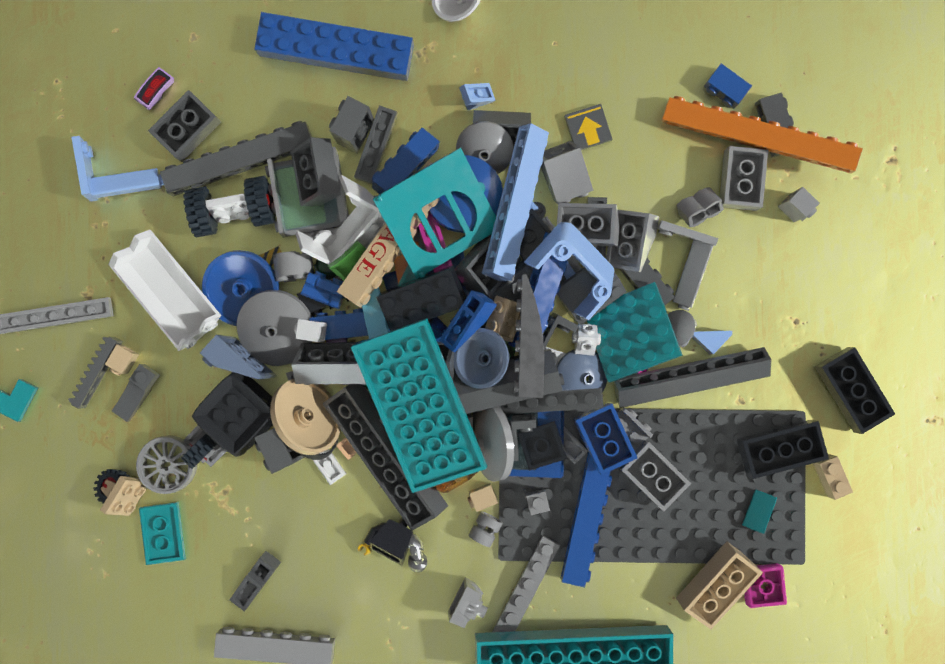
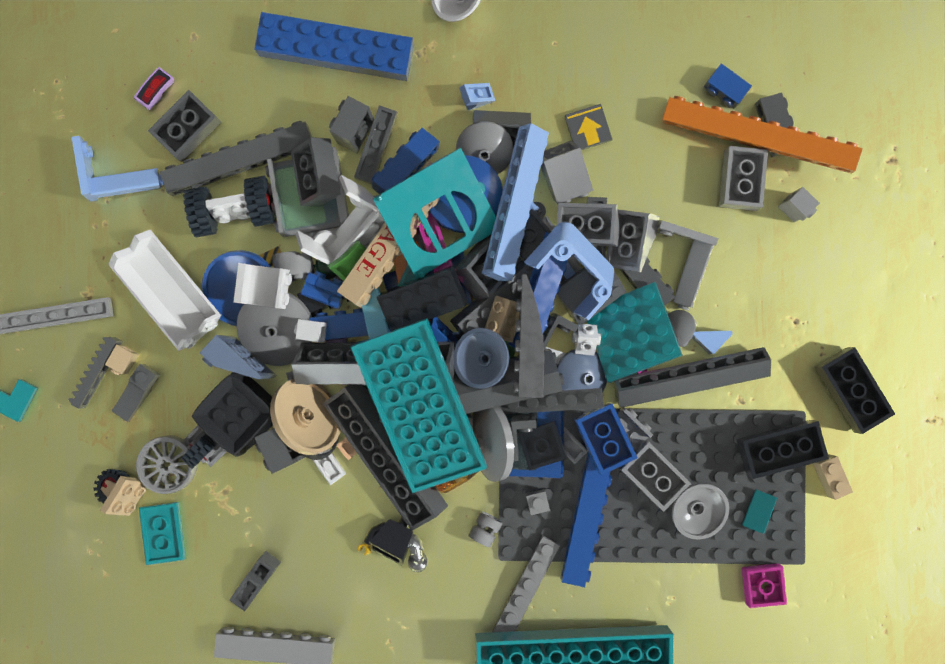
(262, 286): none -> white panel
(467, 604): light grey brick -> none
(468, 320): blue slope -> none
(482, 497): tan brick -> none
(700, 207): light grey brick -> none
(704, 519): none -> light grey dish
(718, 585): tan slope -> none

